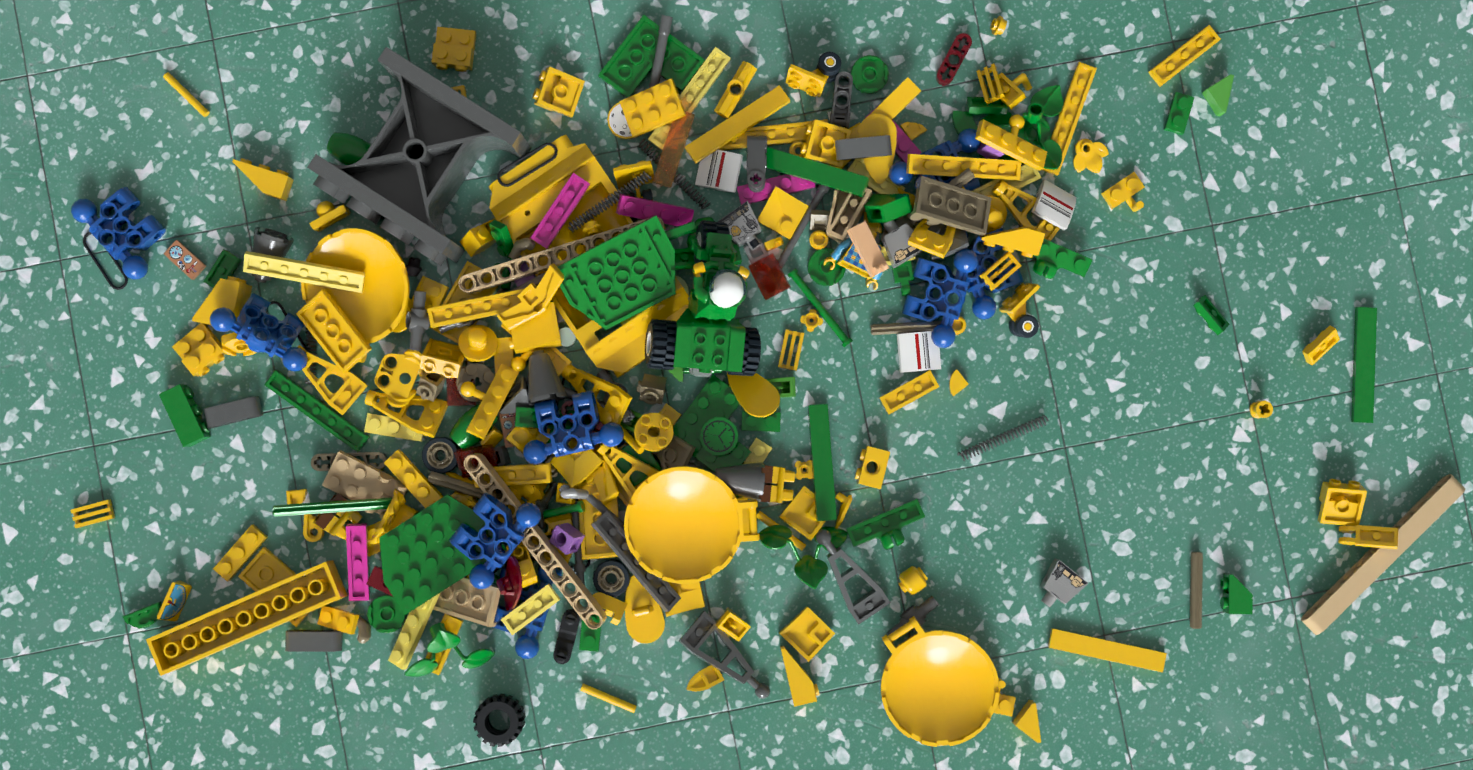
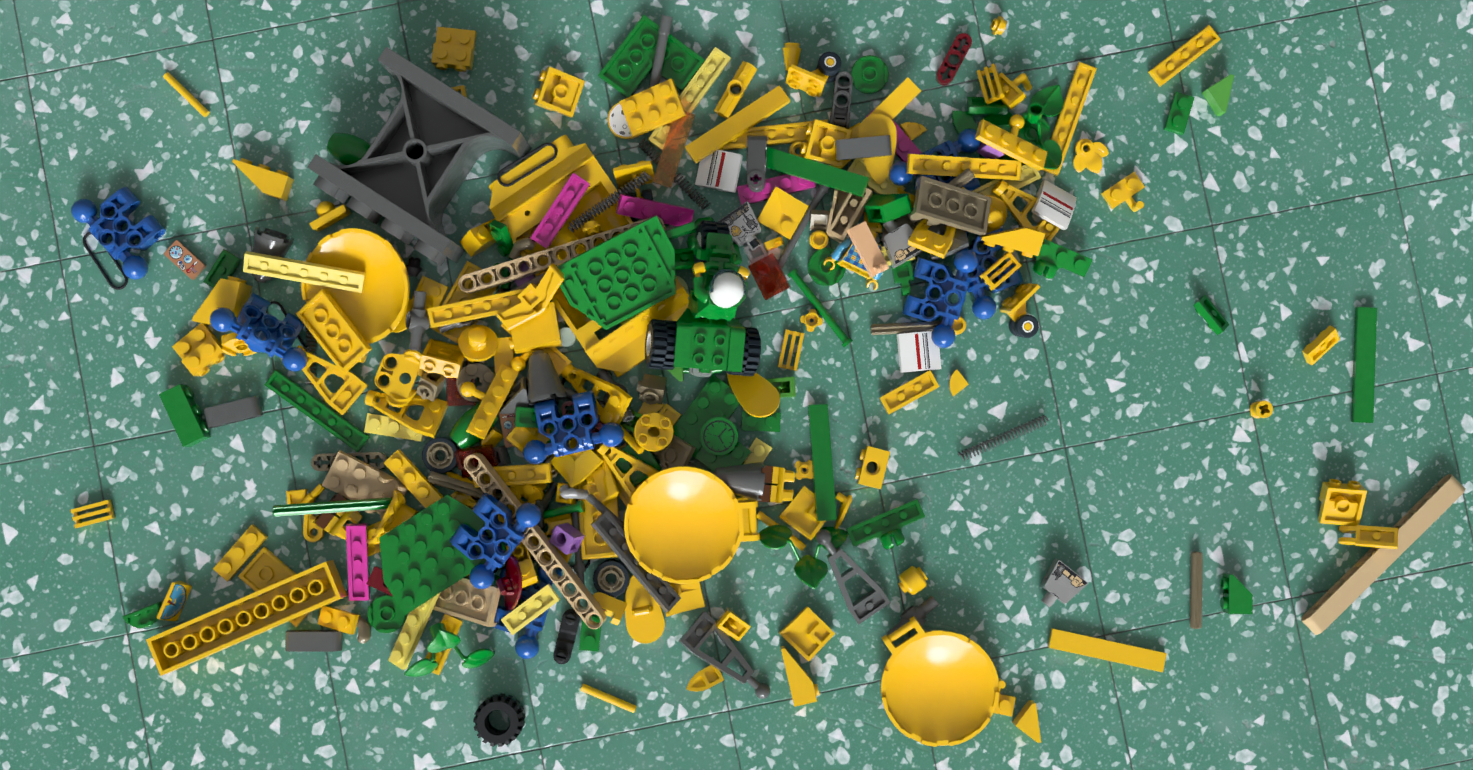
(311, 497): none -> yellow piece
(649, 408): none -> yellow tile
(791, 54): none -> yellow cone

